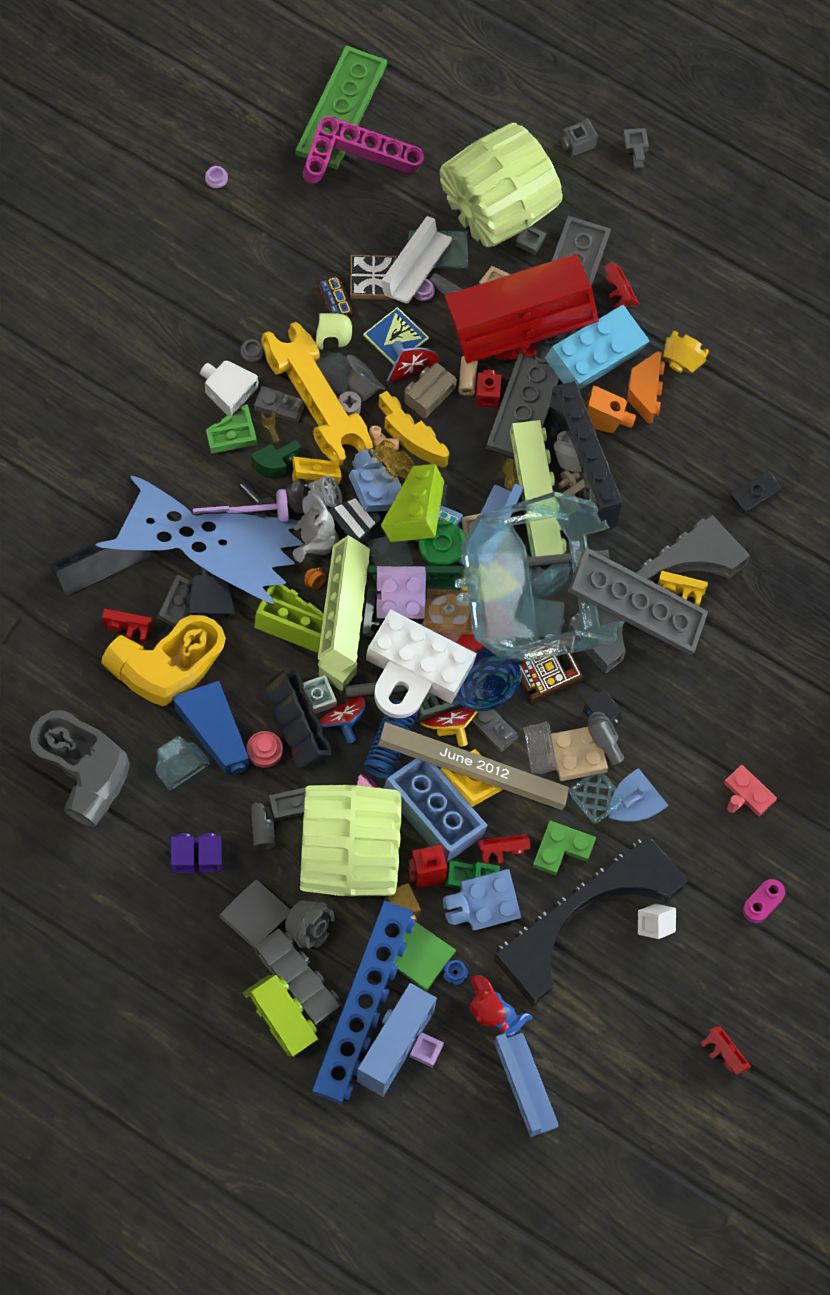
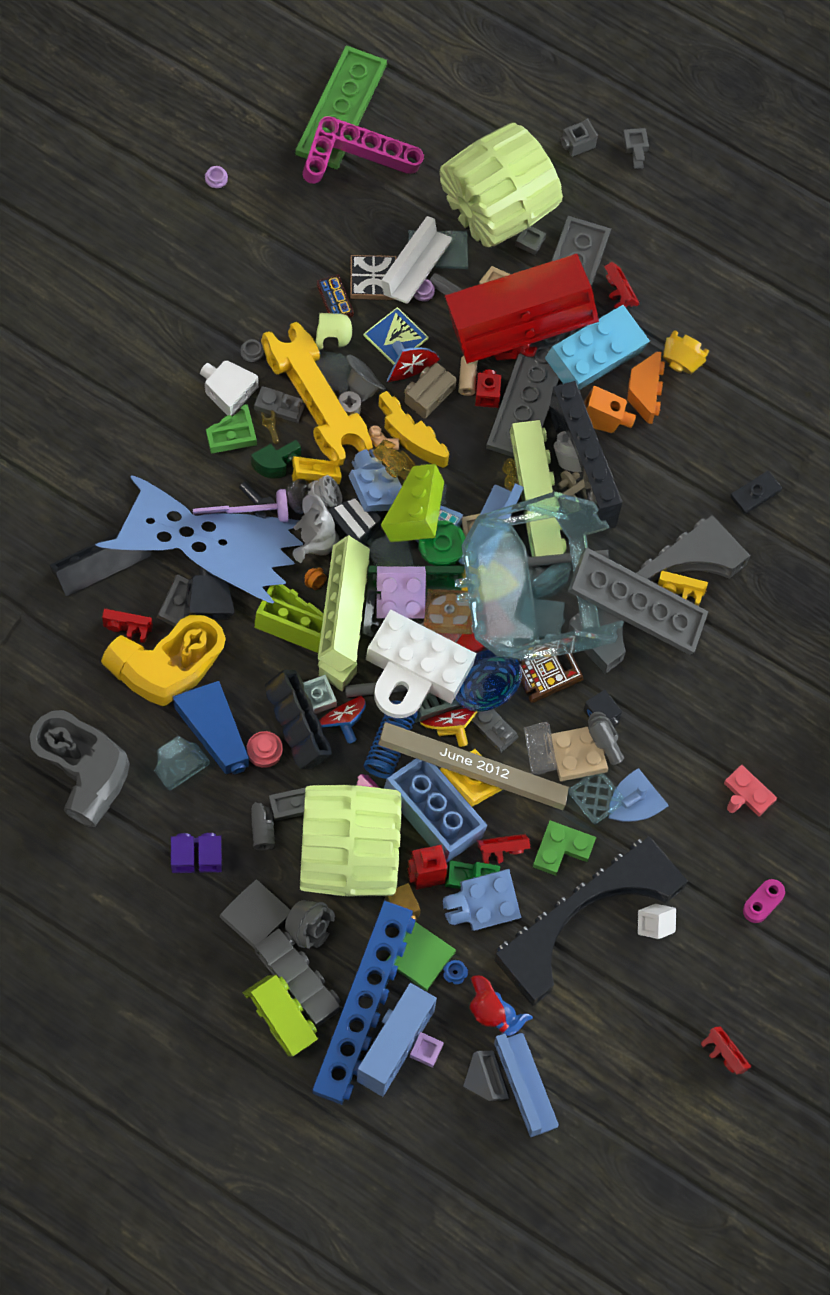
(485, 1077): none -> dark grey slope

